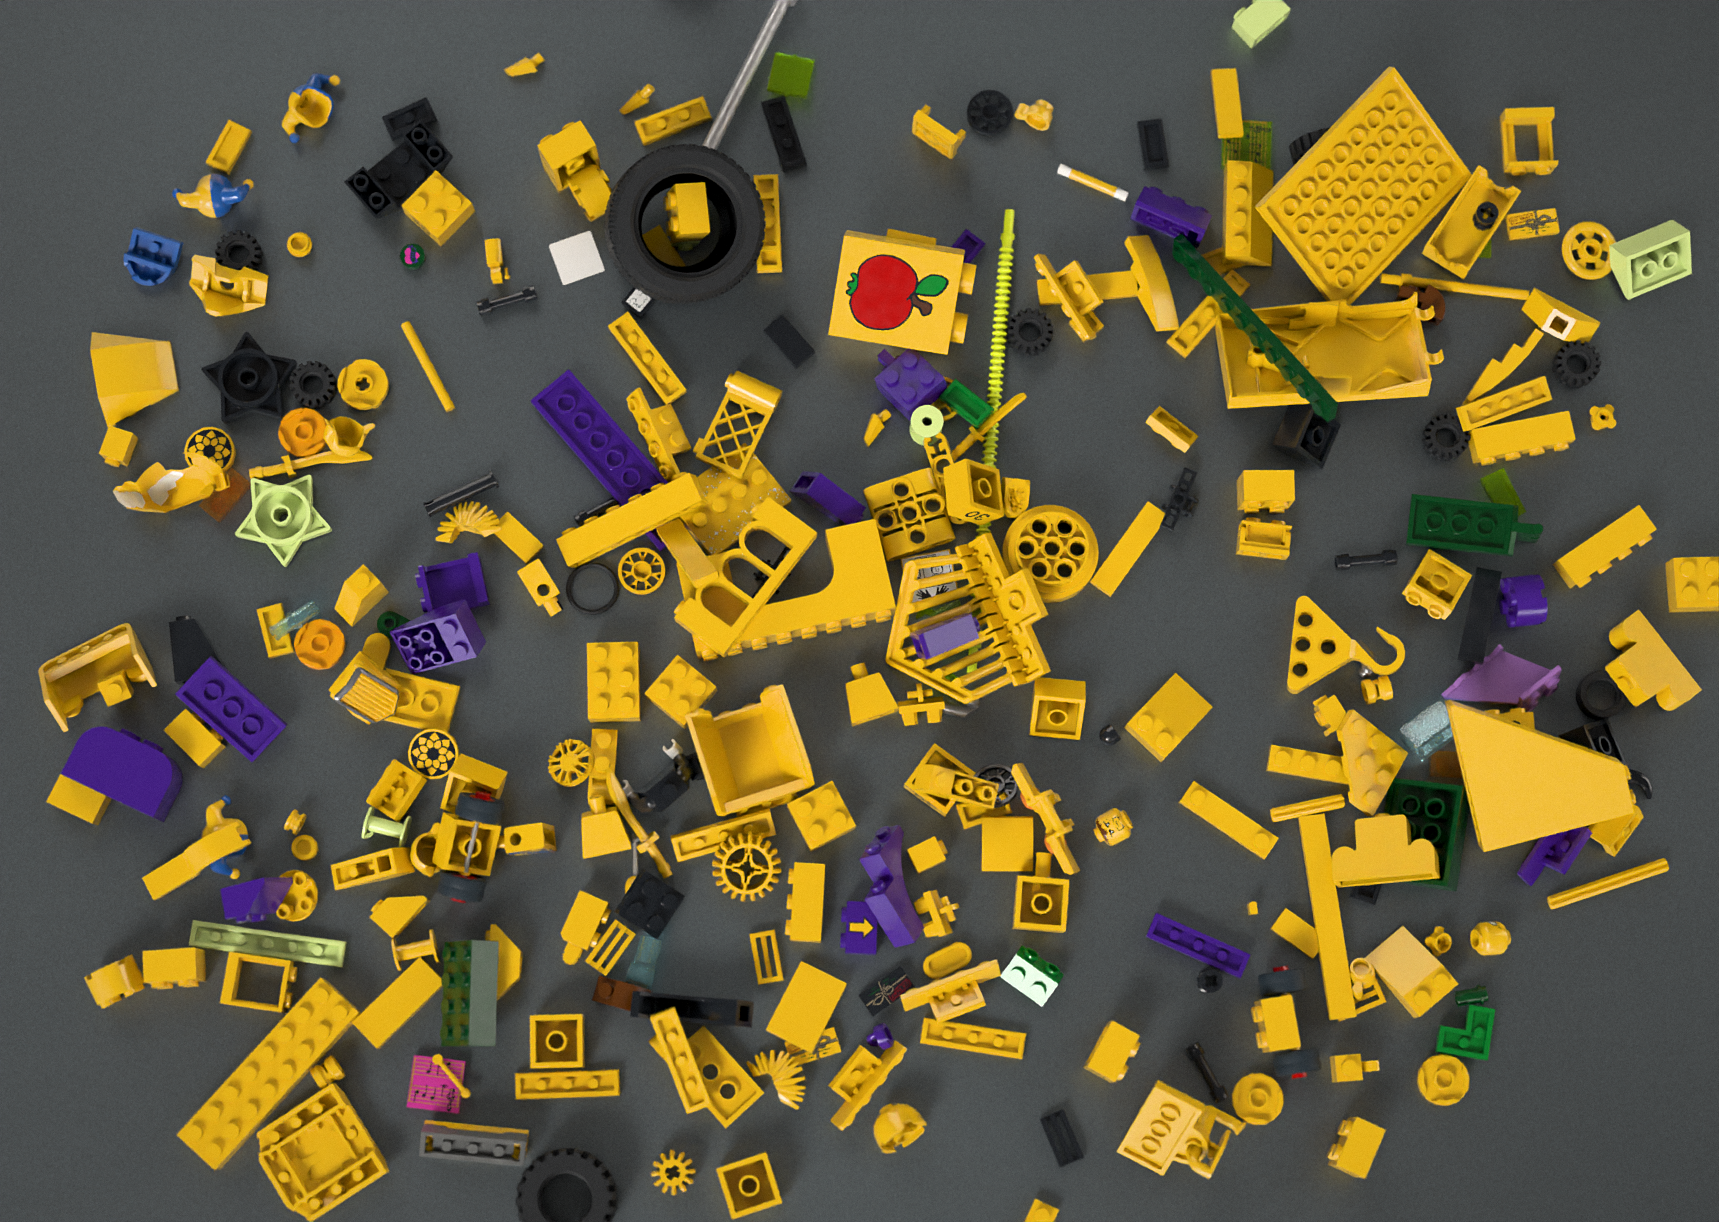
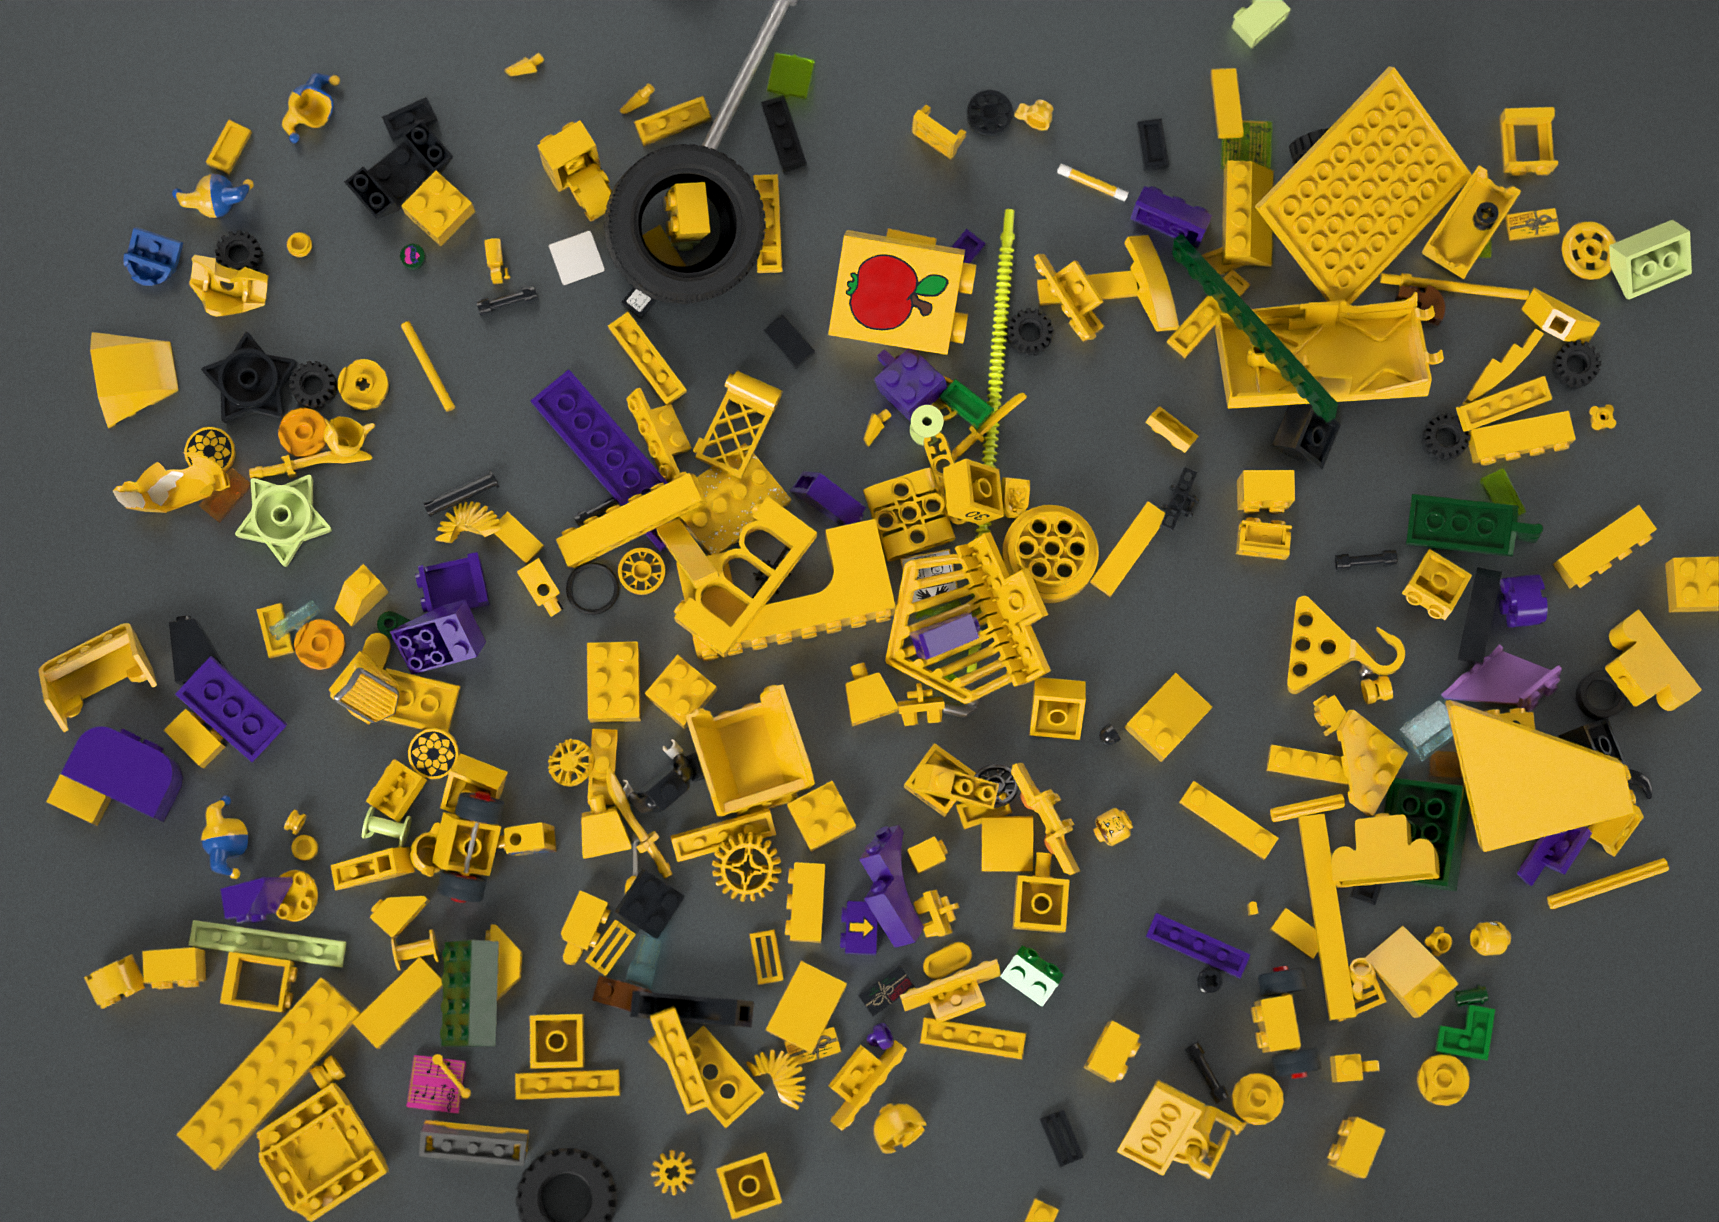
(115, 688): yellow brick -> none
(118, 446): yellow brick -> none
(194, 860): yellow piece -> none

